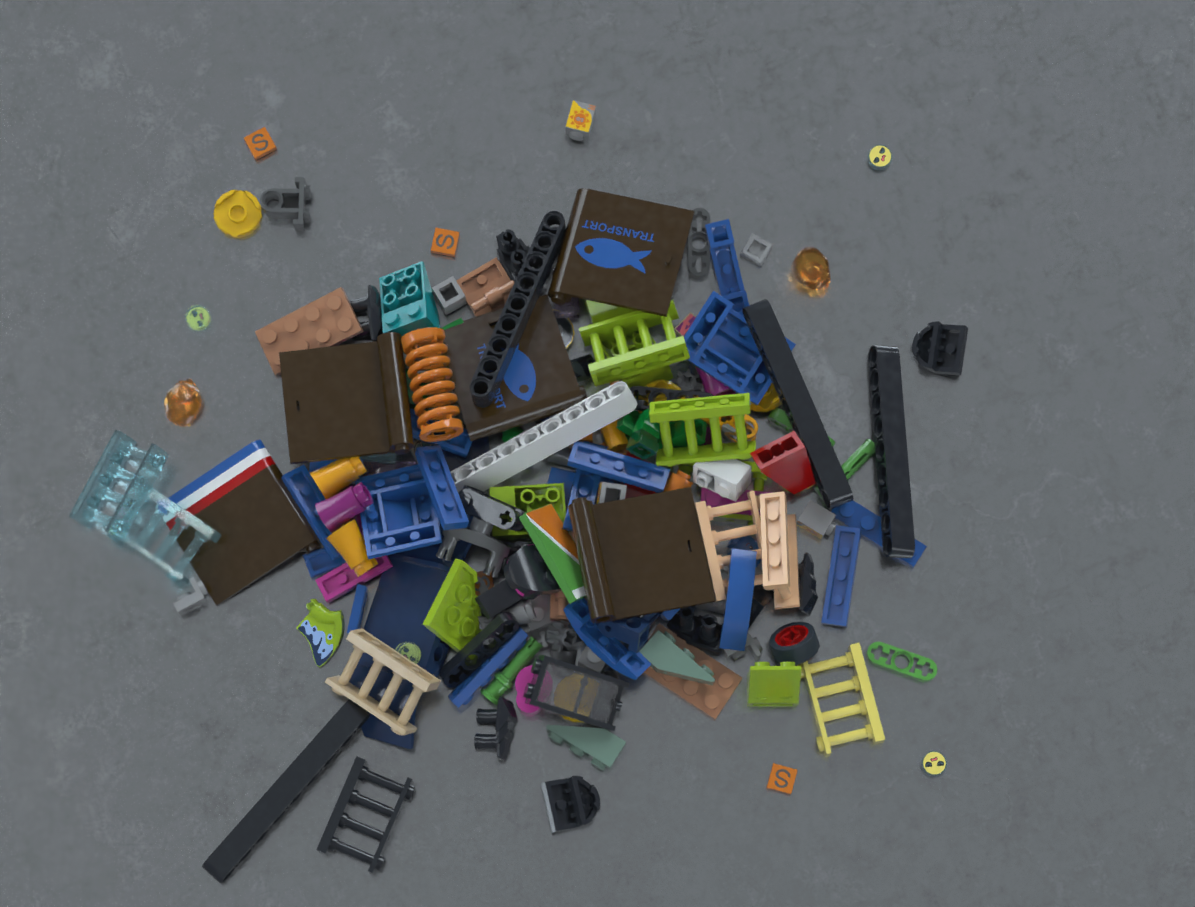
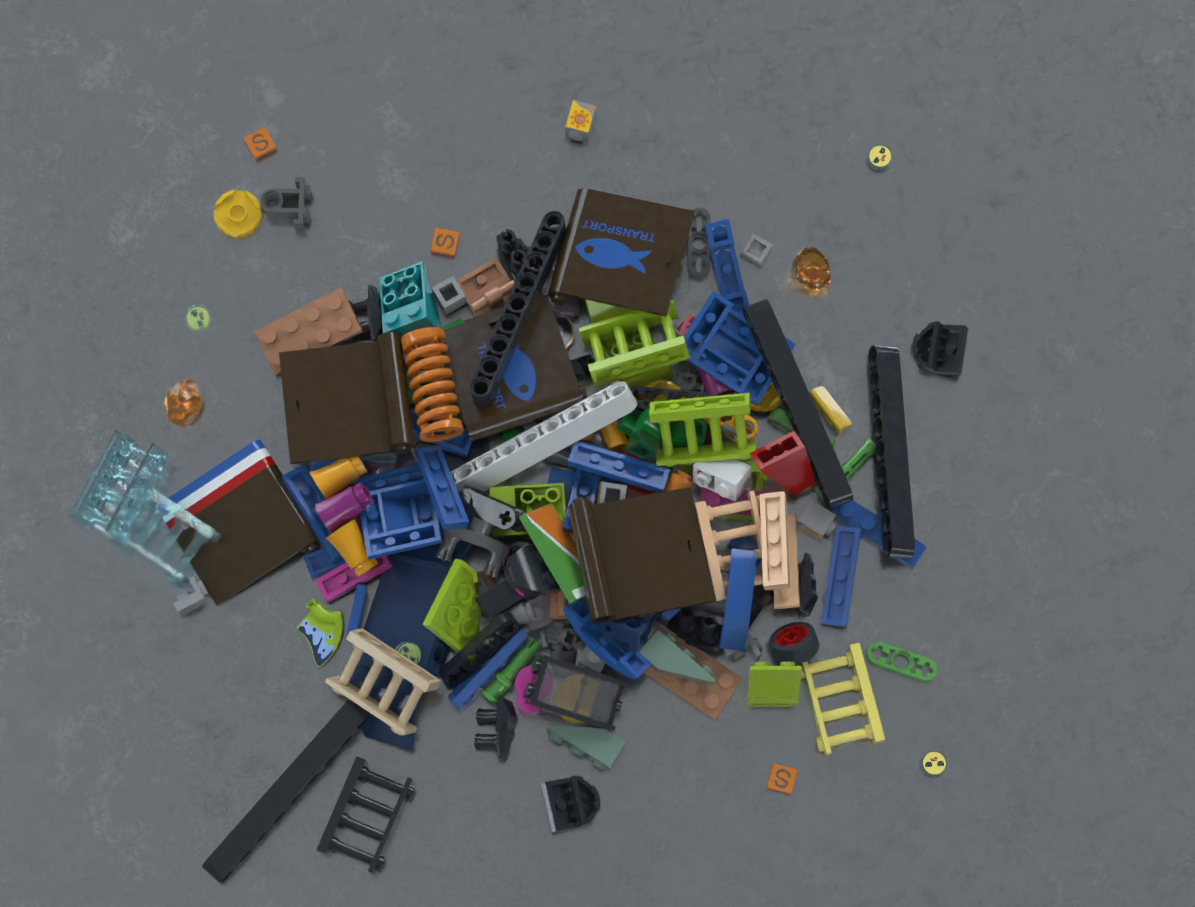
(830, 409): none -> yellow slope

